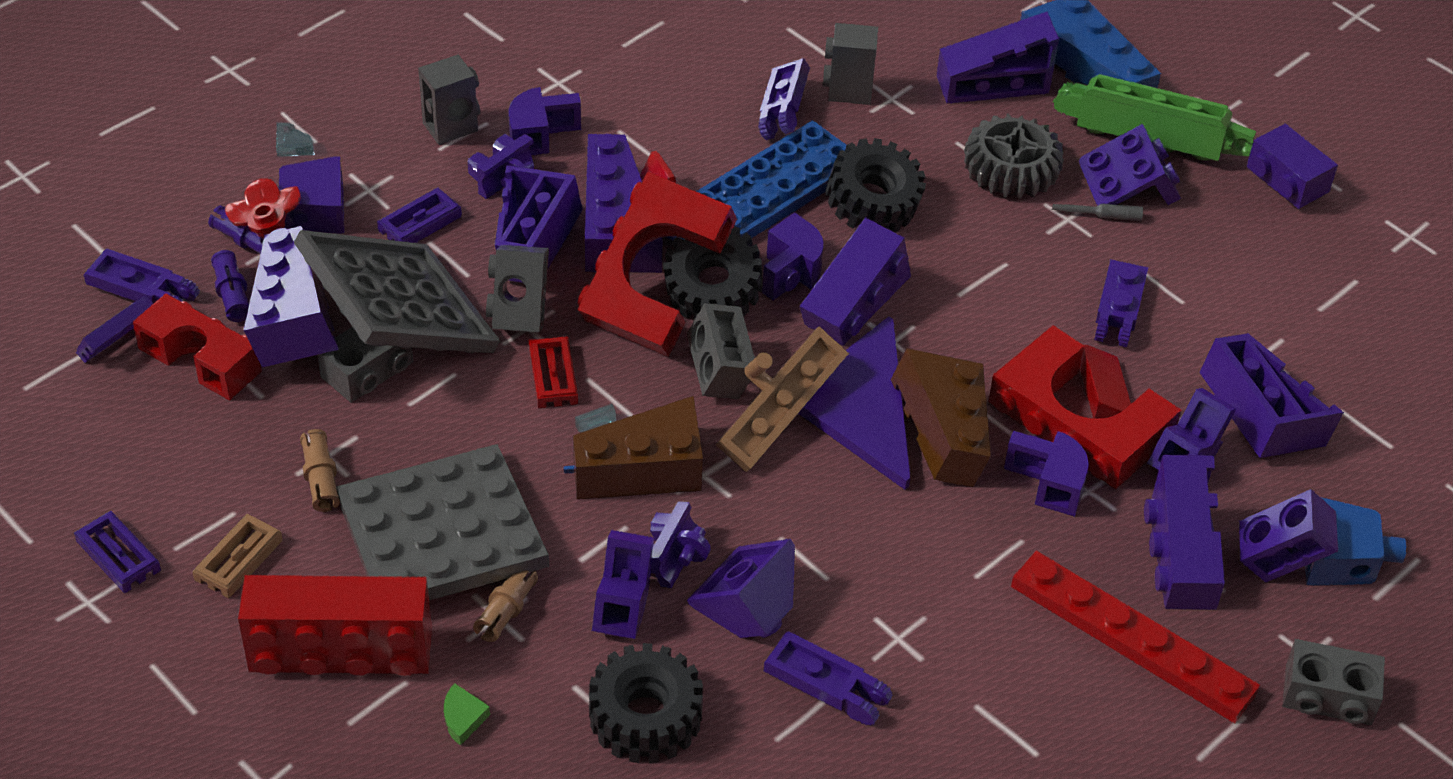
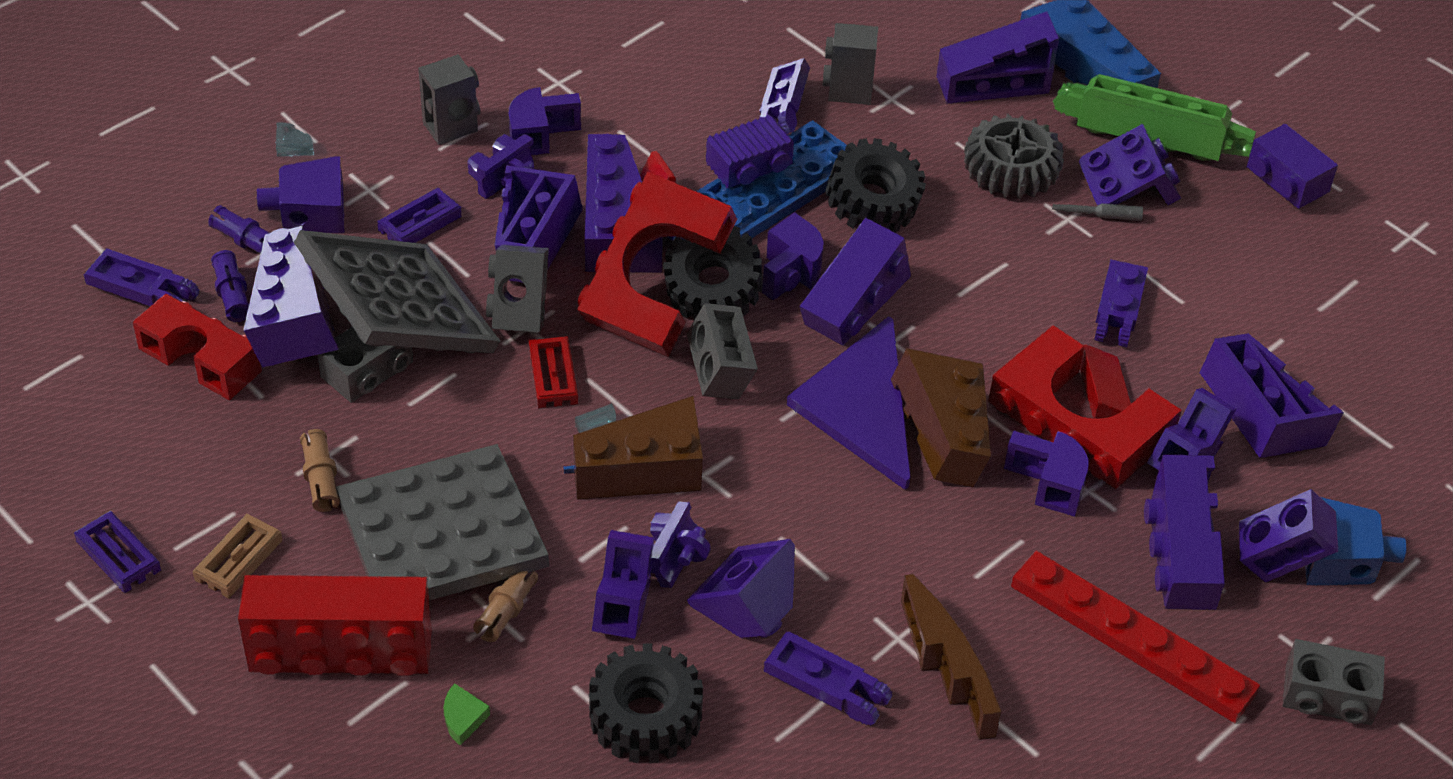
(112, 330): dark purple tile -> none
(263, 206): red plate -> none
(749, 151): none -> dark purple brick
(780, 396): medium nougat plate -> none
(945, 647): none -> reddish brown slope

